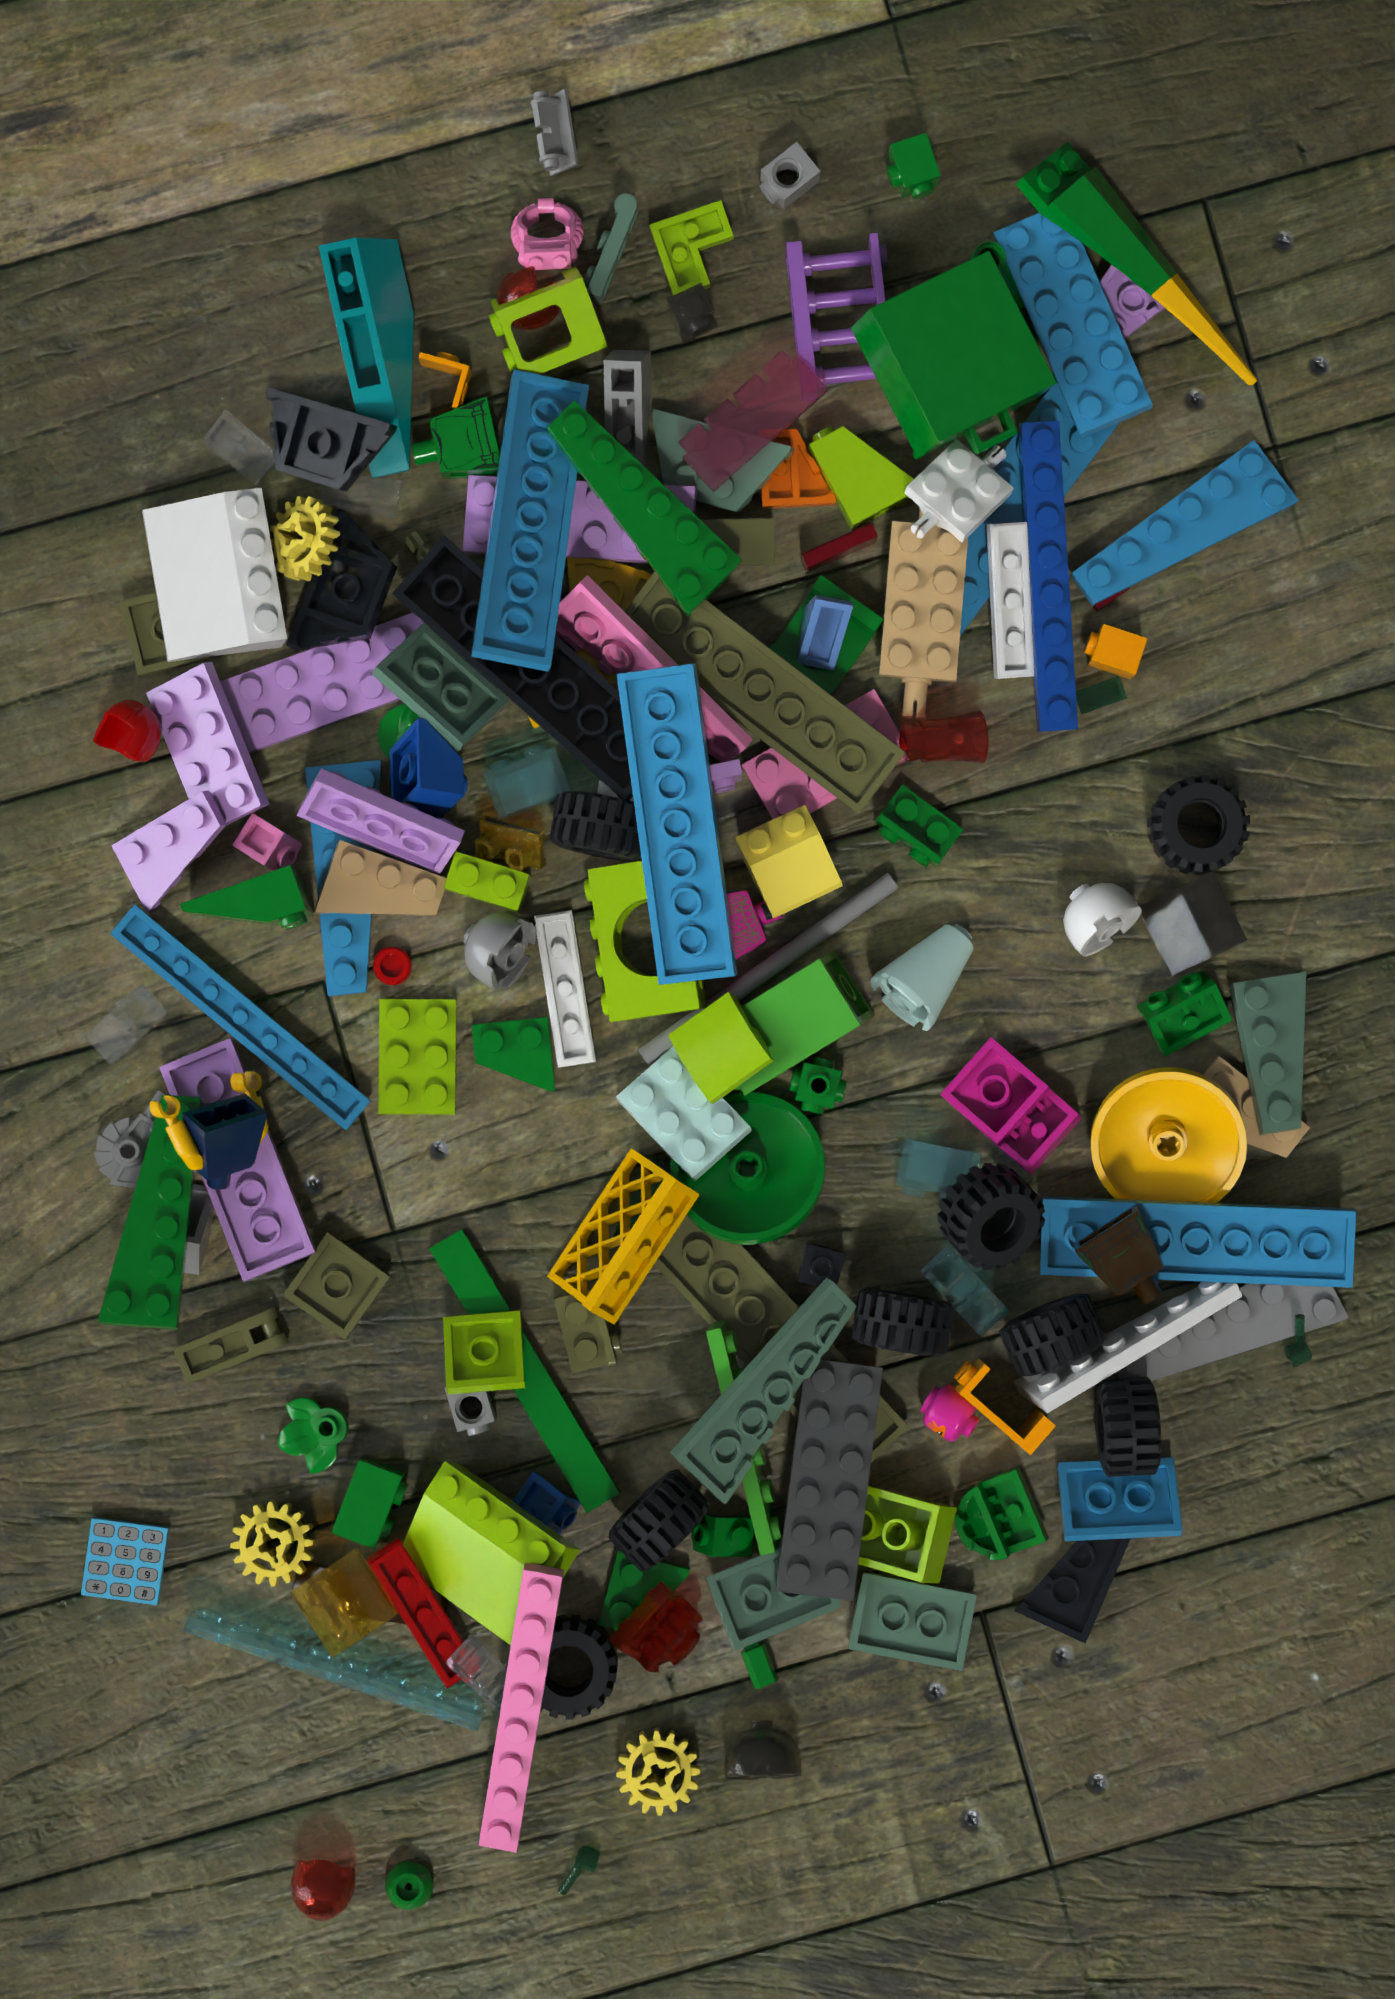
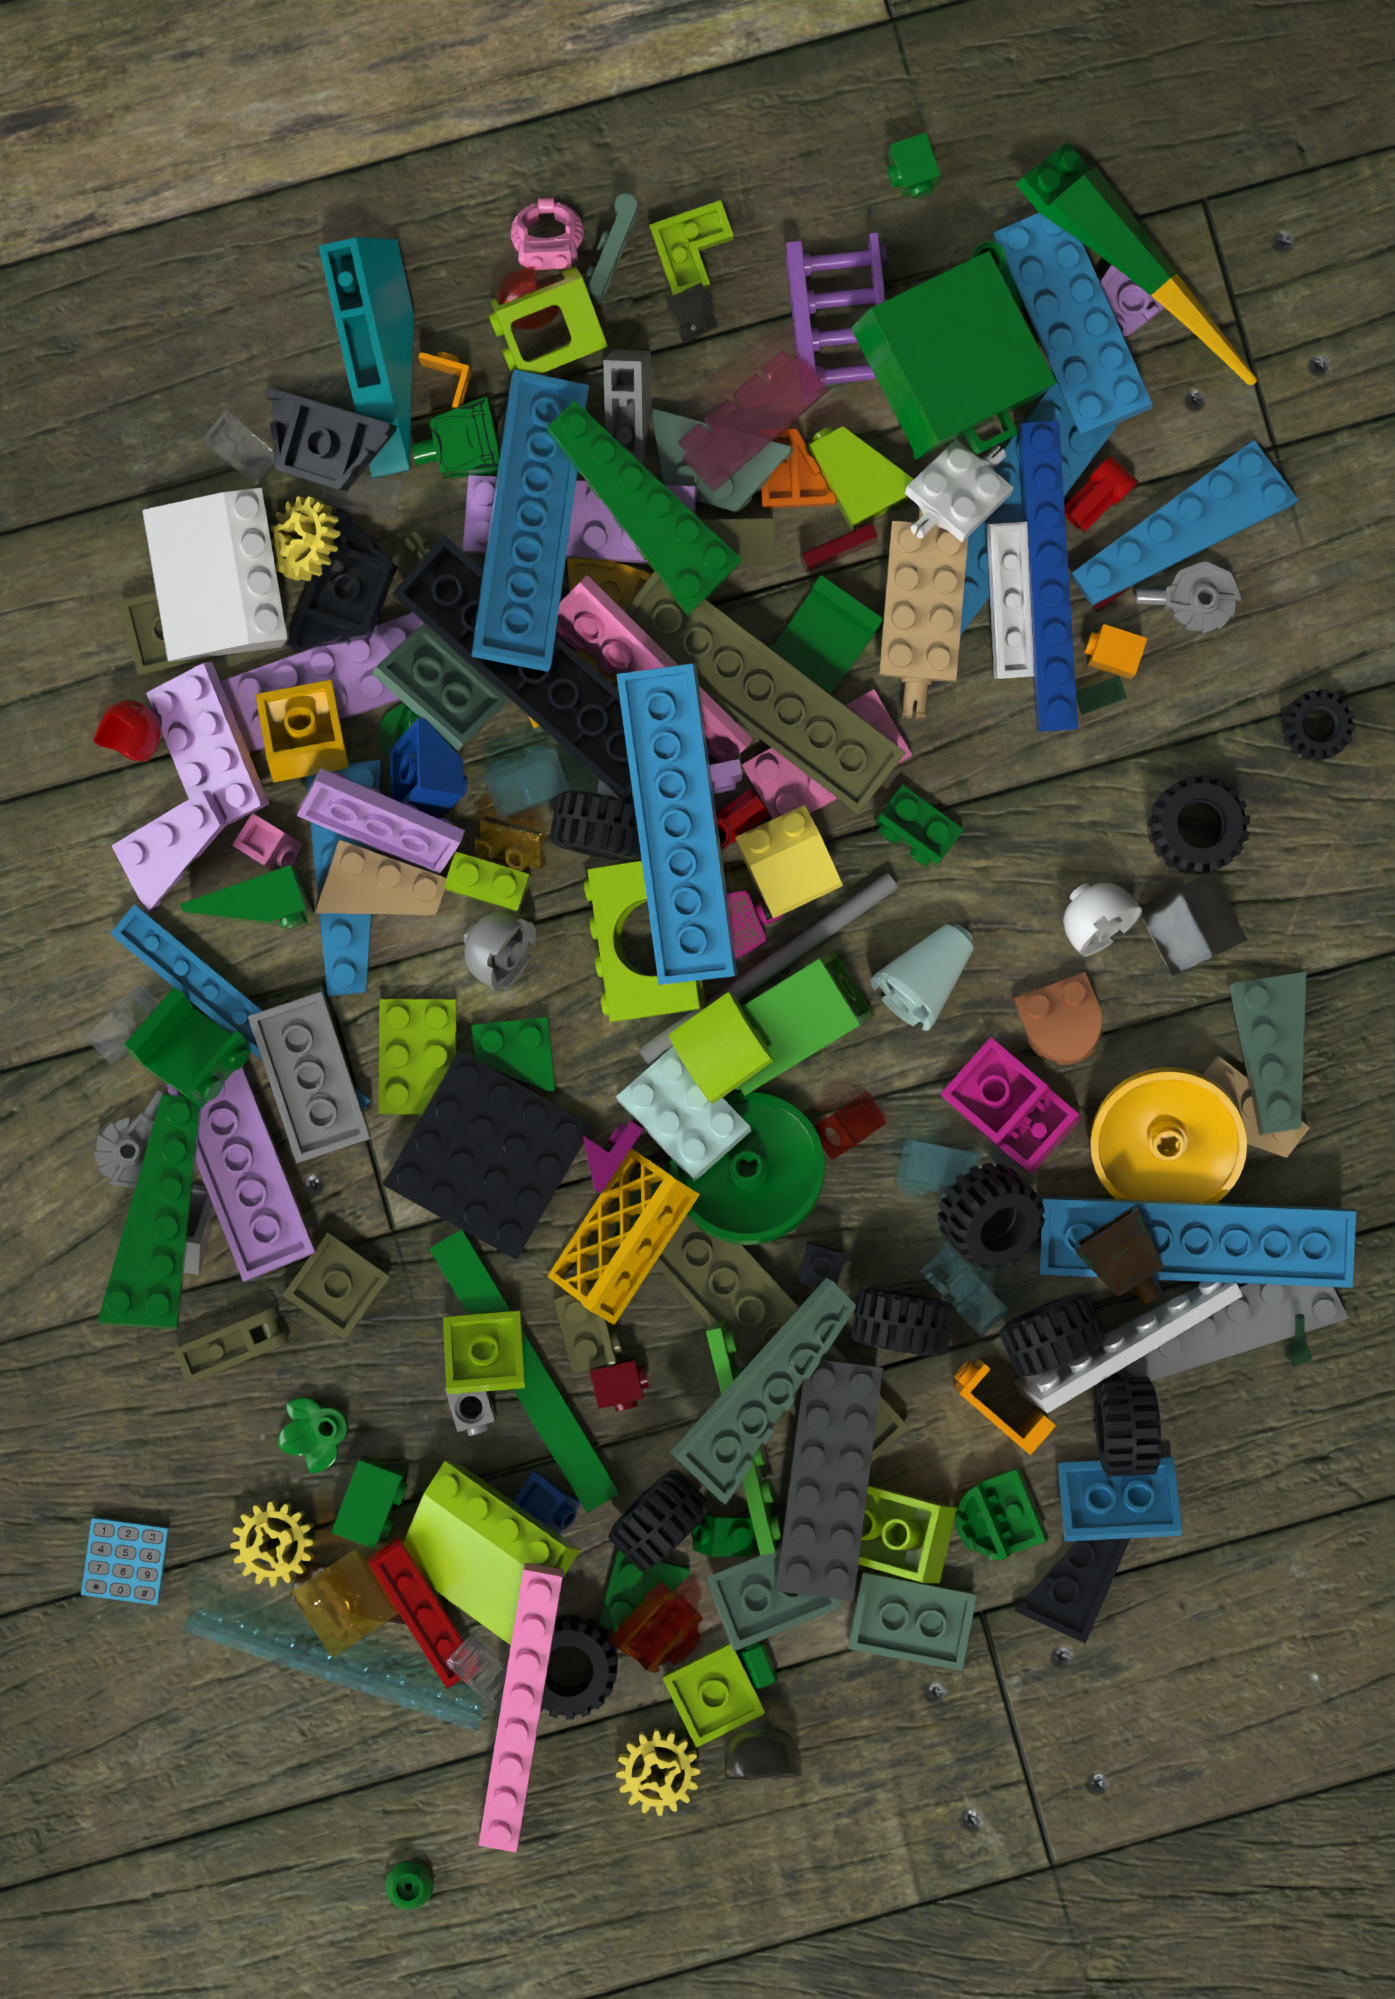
(187, 1049): none -> green panel
(220, 1135): dark blue torso -> none
(301, 731): none -> yellow slope
(309, 1077): none -> light grey plate
(322, 1888): clear red hair -> none
(392, 966): red tile -> none
(487, 1154): none -> black plate
(557, 141): light grey hinge -> none
(565, 989): white tile -> none
(587, 1860): clear green hand -> none
(605, 1163): none -> magenta slope
(619, 1384): none -> dark red brick
(713, 1694): none -> lime plate
(740, 817): none -> red piece
(795, 161): light grey brick -> none
(802, 1081): green brick -> none
(823, 631): medium blue slope -> none
(852, 1123): none -> clear red bracket
(946, 739): clear red plant -> none
(949, 1413): dark pink head -> none
(1062, 1019): none -> nougat slope
(1105, 488): none -> red piece
(1184, 1012): green bracket -> none
(1199, 597): none -> light grey piece
(1337, 711): none -> black tyre

